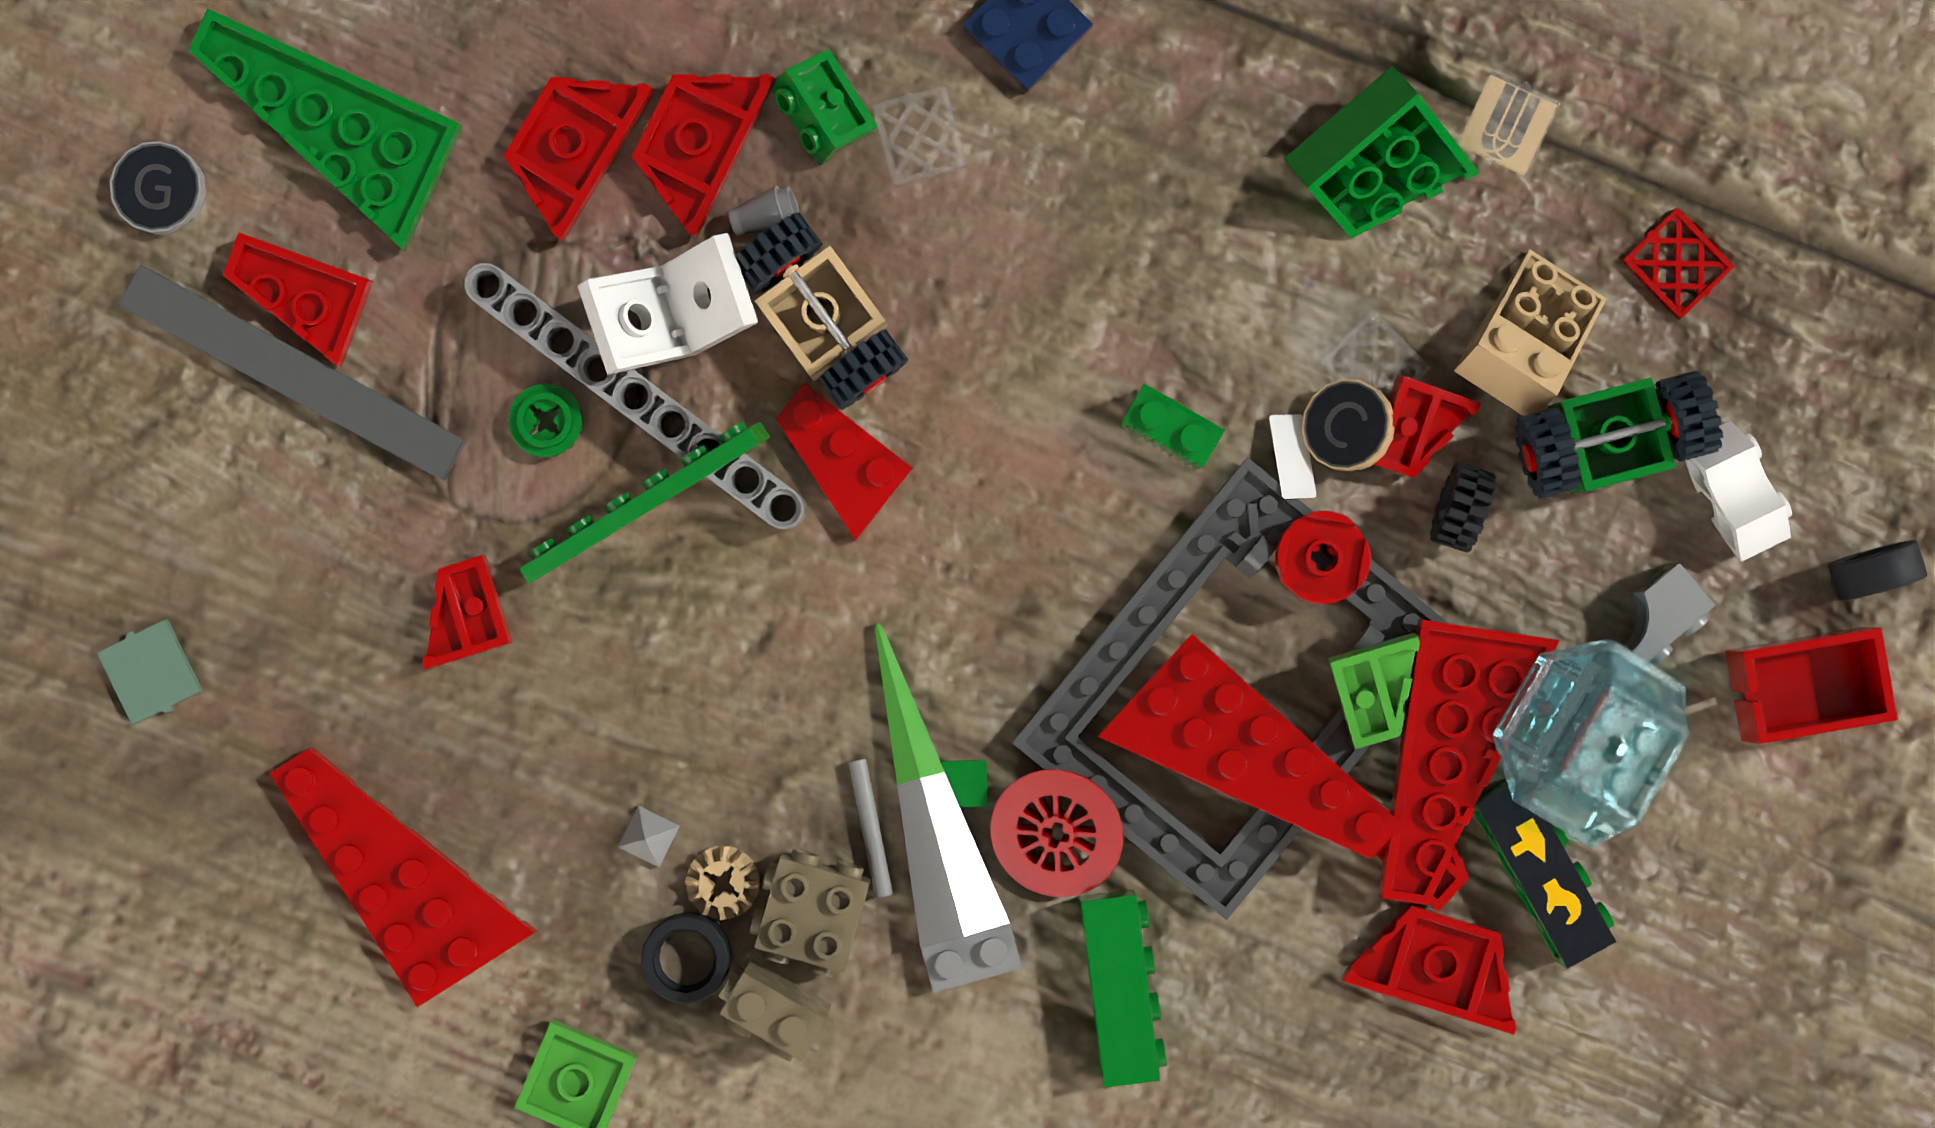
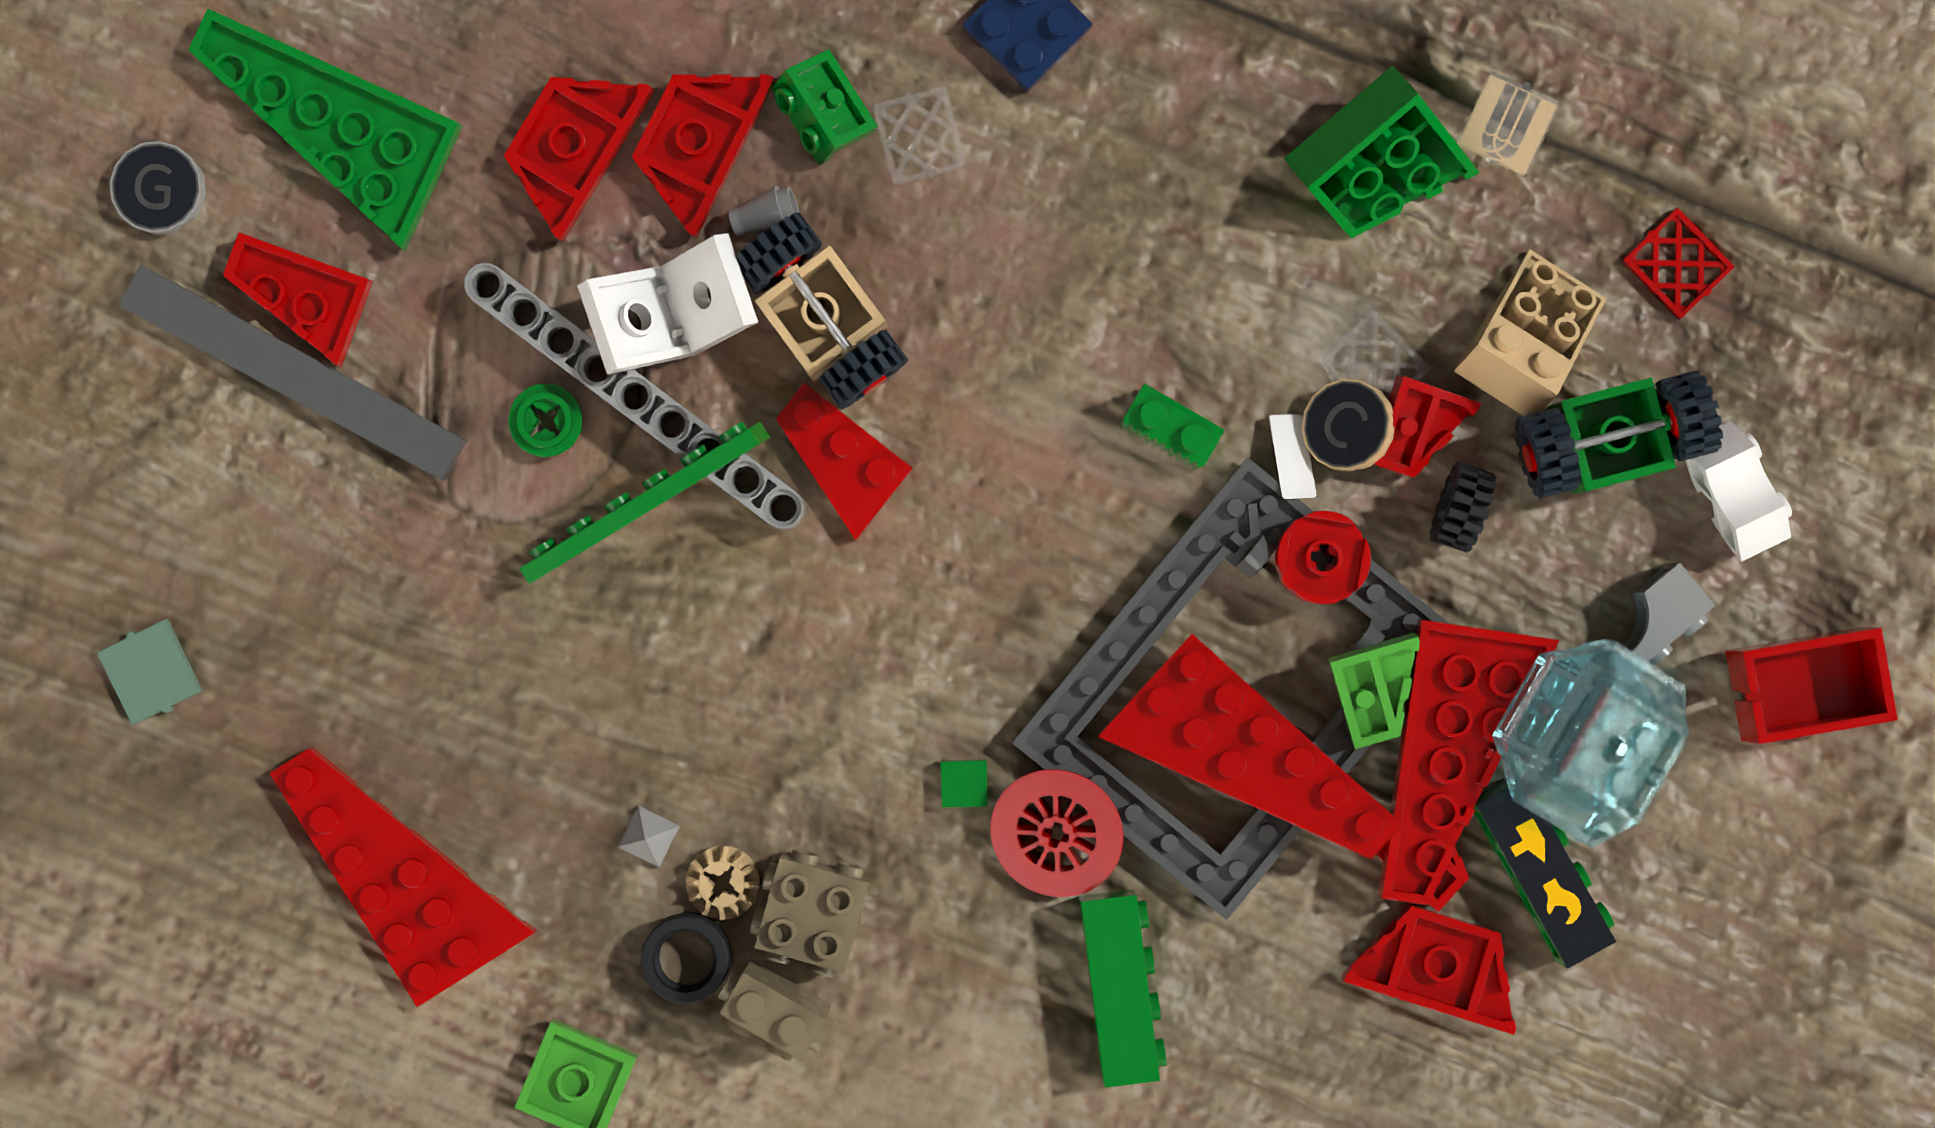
(465, 614): red wing -> none
(870, 828): light grey bar -> none
(955, 901): light grey plate -> none
(1878, 570): black tyre -> none

